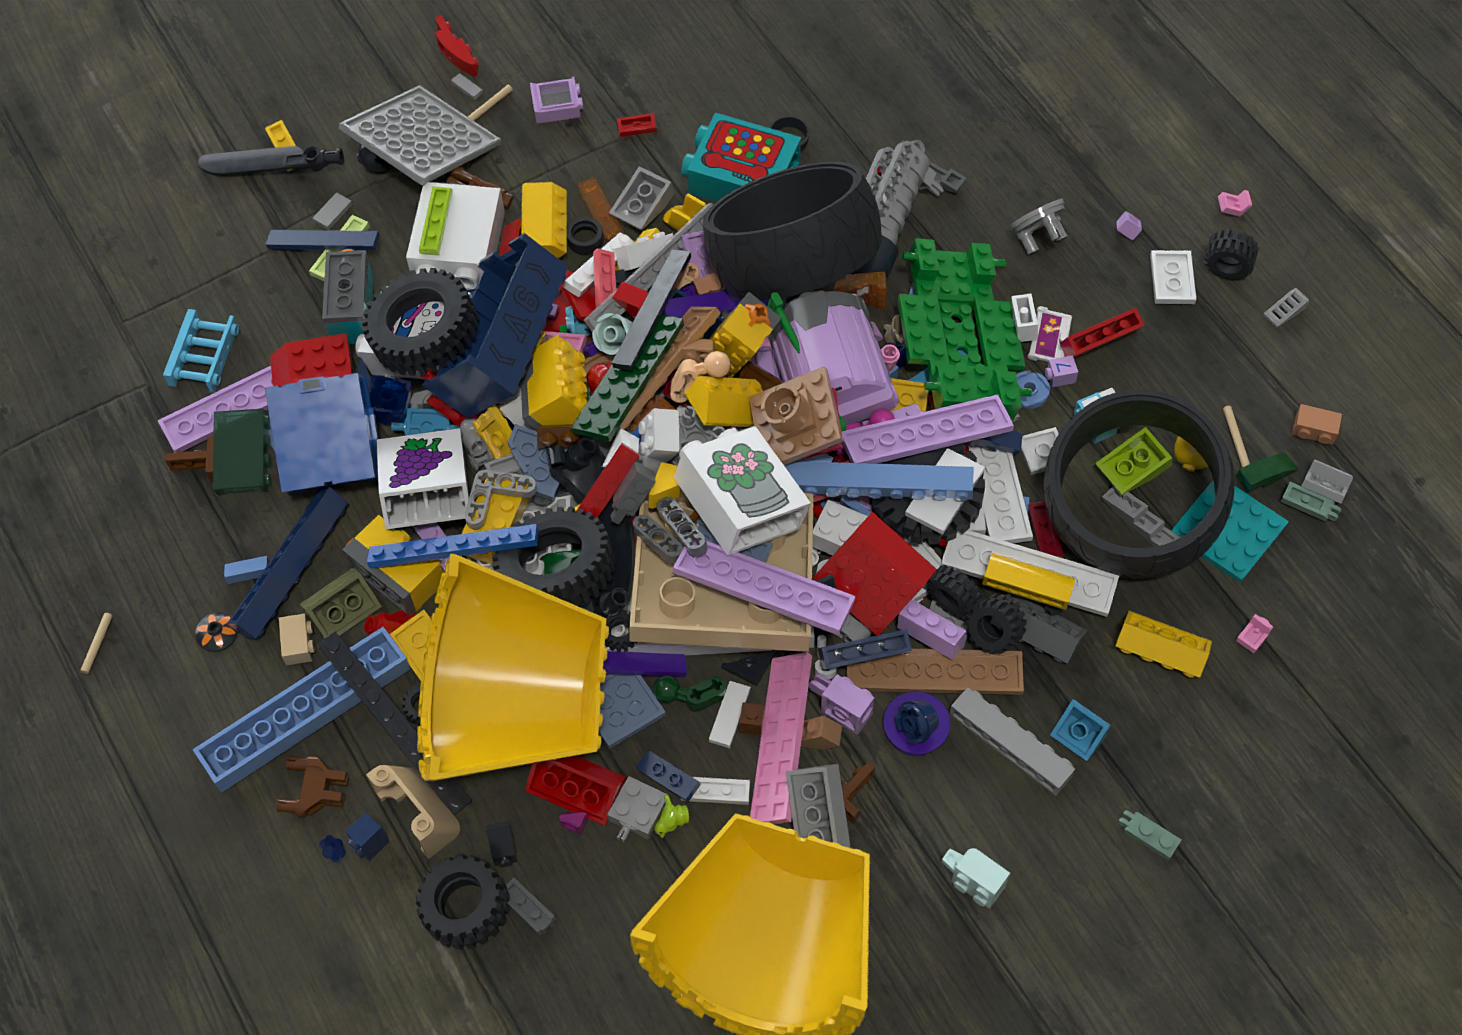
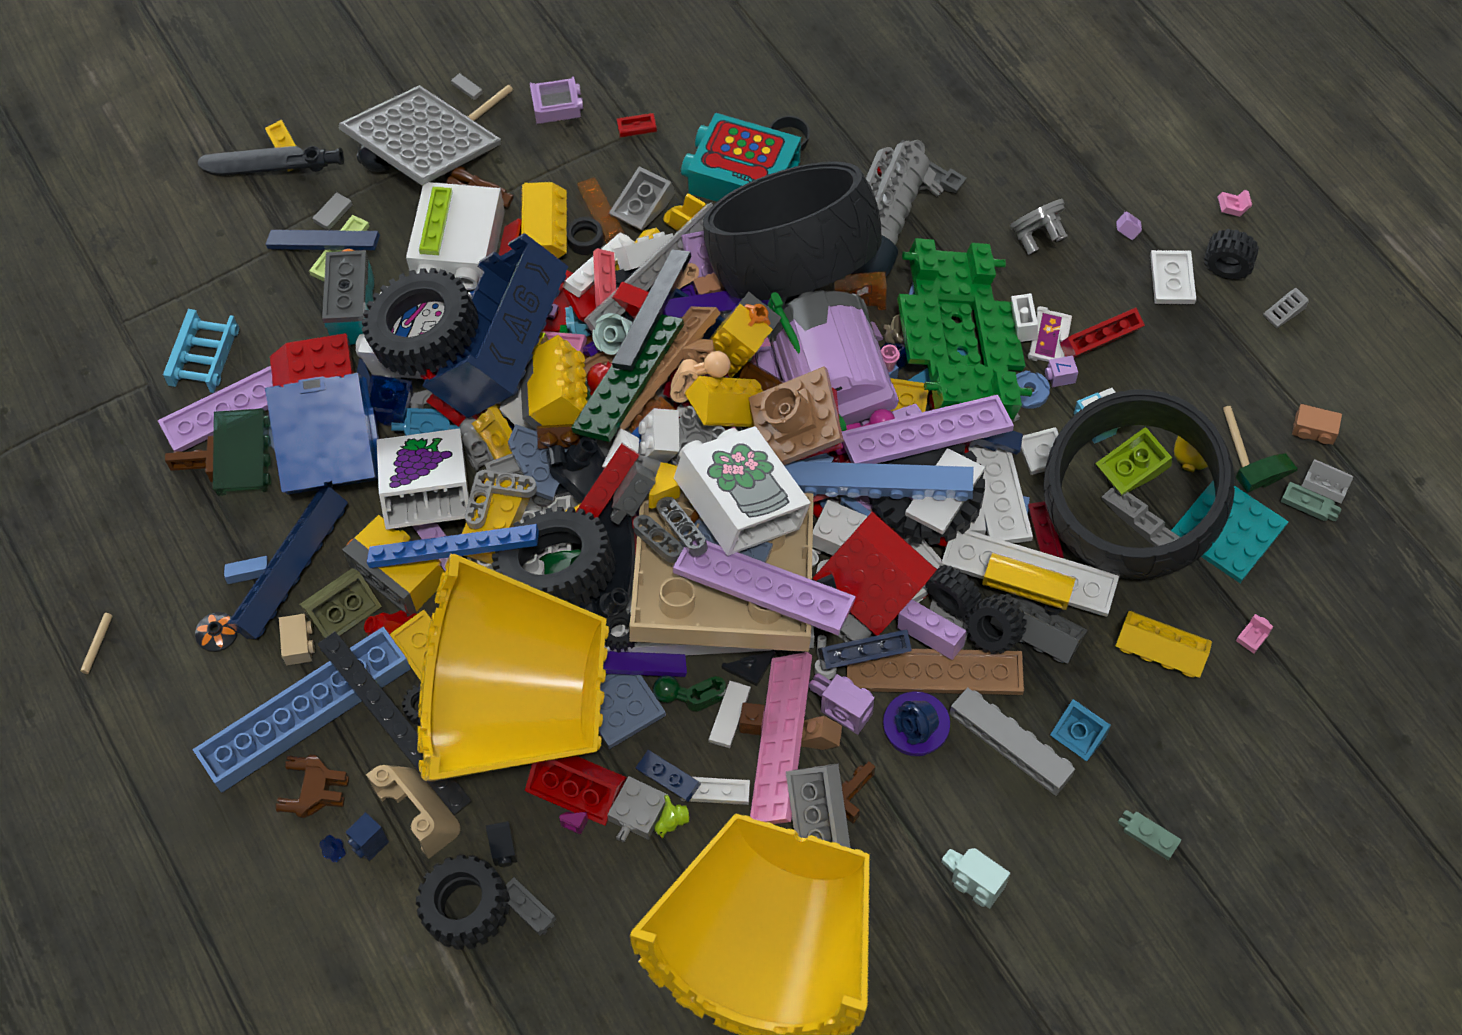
(454, 48): red slope -> none

